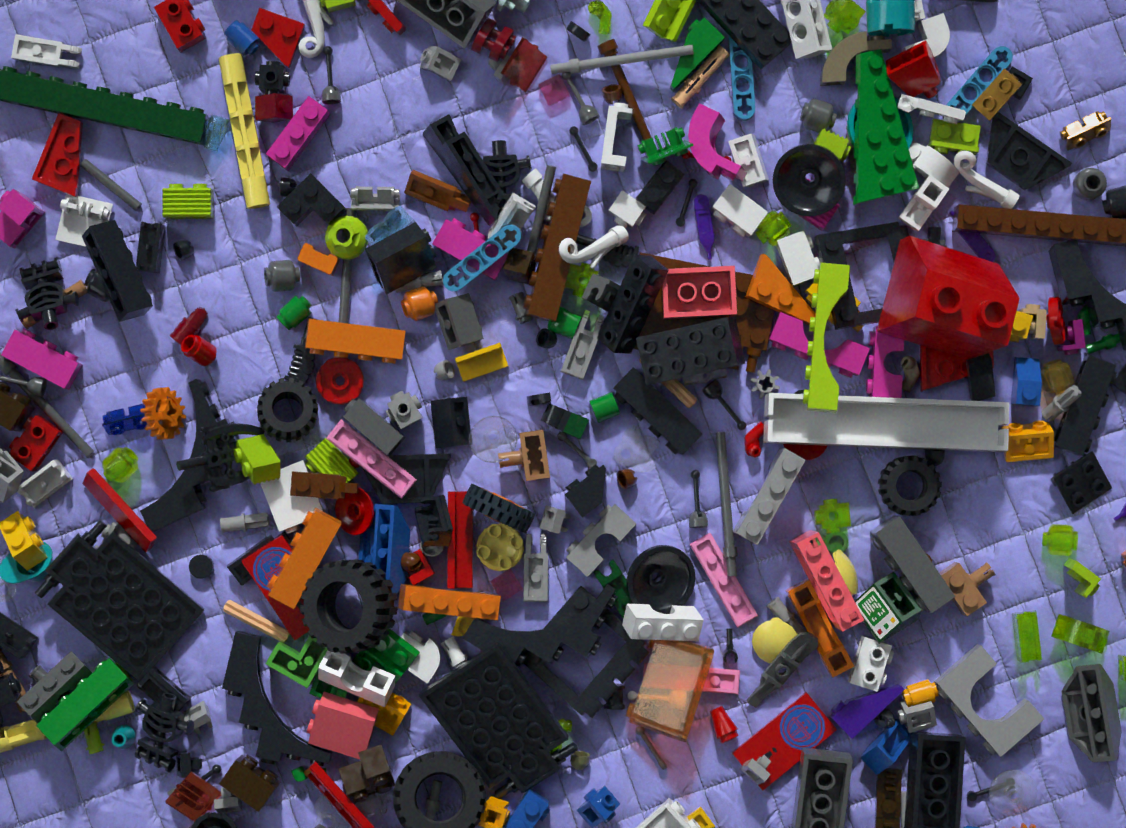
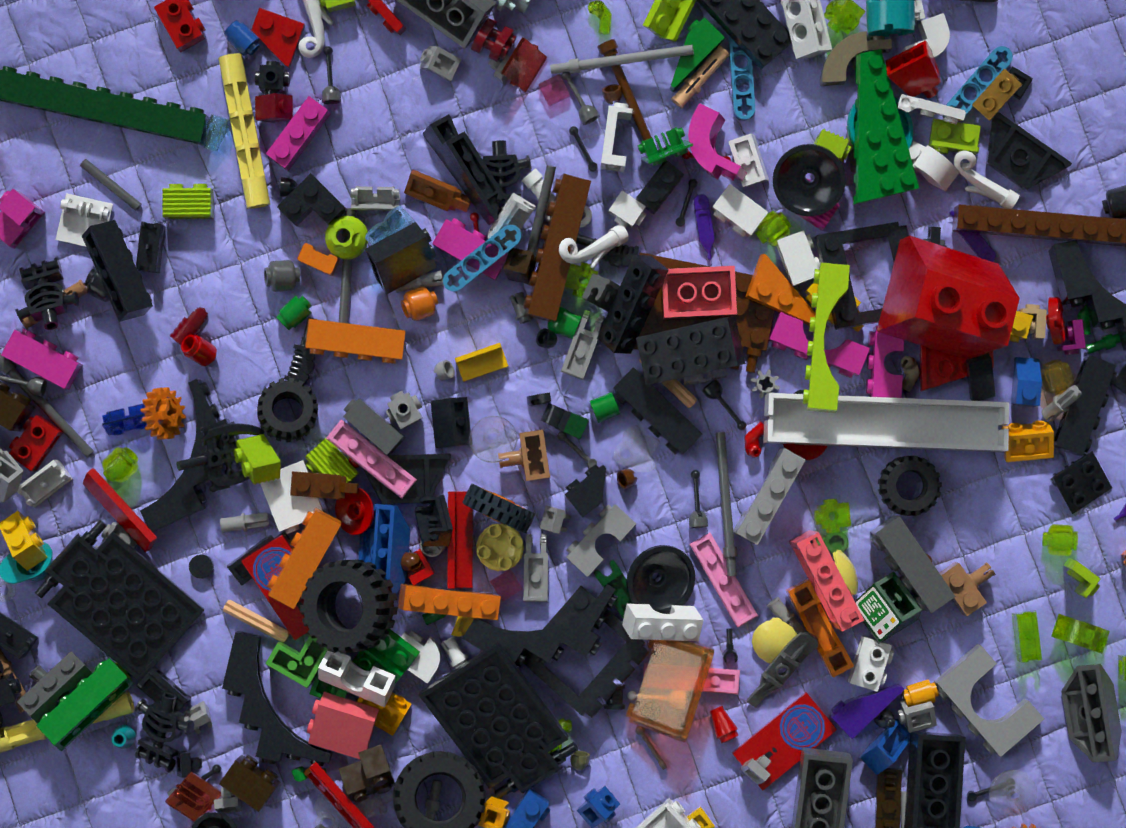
(43, 51): white hinge -> none
(61, 156): red wing -> none
(93, 739): lime pin -> none
(183, 249): black hinge -> none
(327, 377): red plate -> none
(458, 321): dark grey brick -> none
(578, 31): black tile -> none
(817, 115): dark grey head -> none
(923, 203): white brick -> none
(935, 456): black hinge -> none
(1084, 189): dark grey head -> none
(1096, 126): pearl gold hinge -> none

